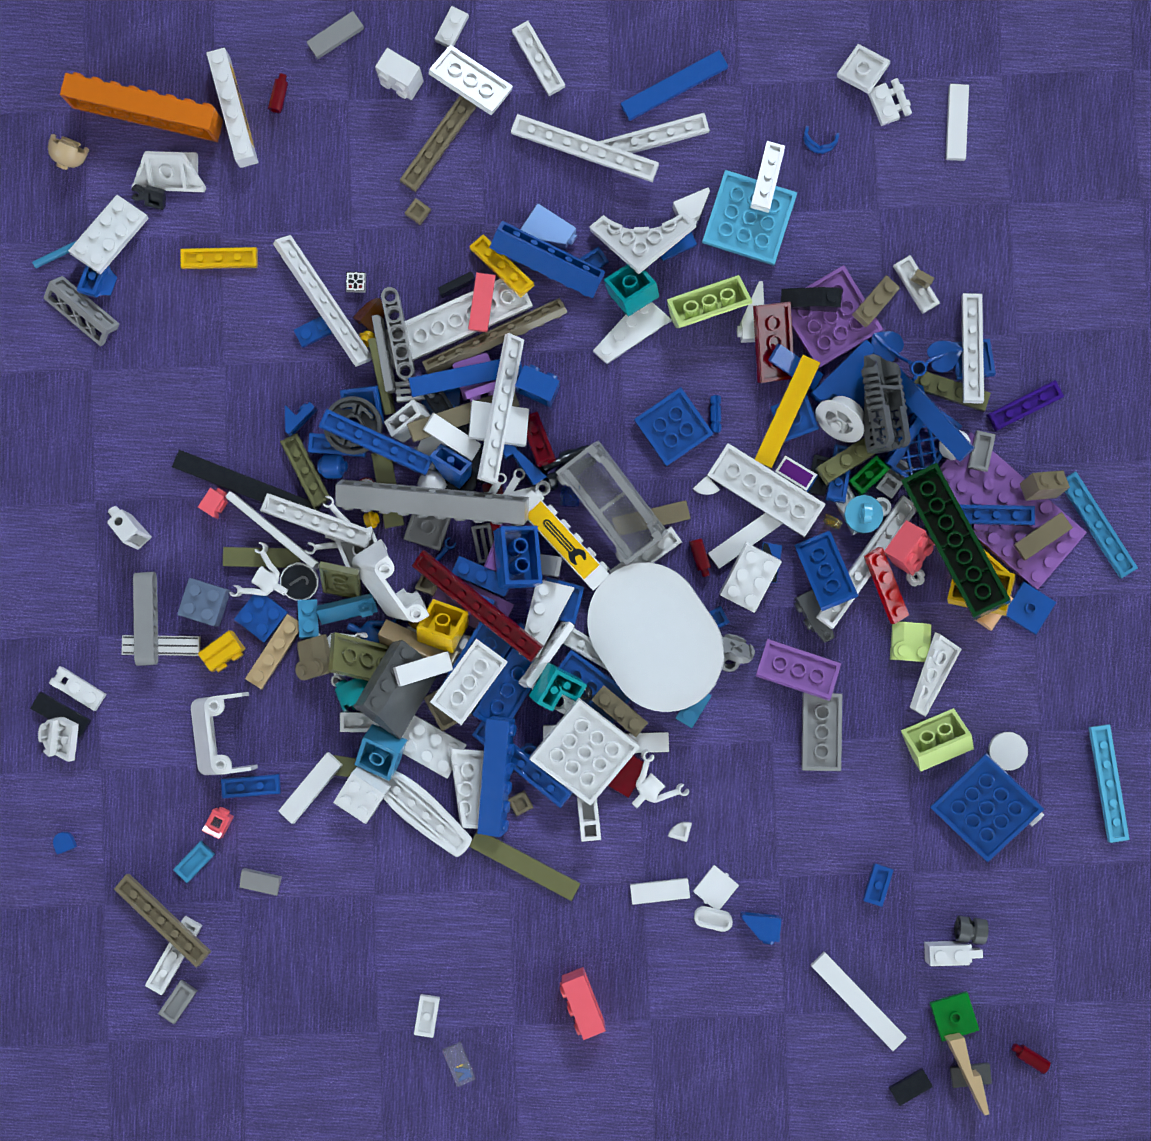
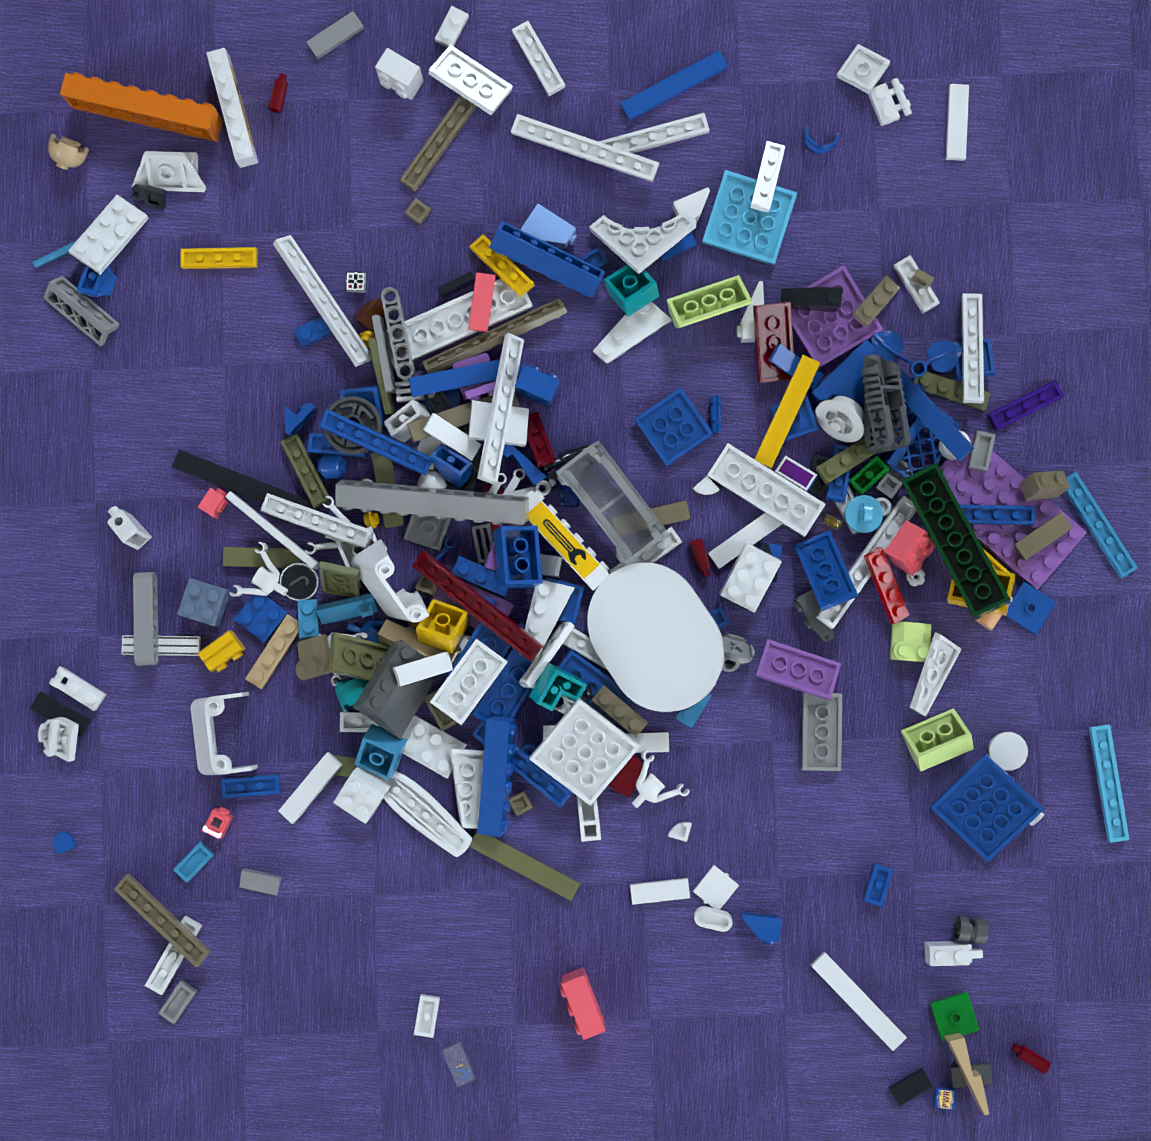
(944, 1098): none -> tile

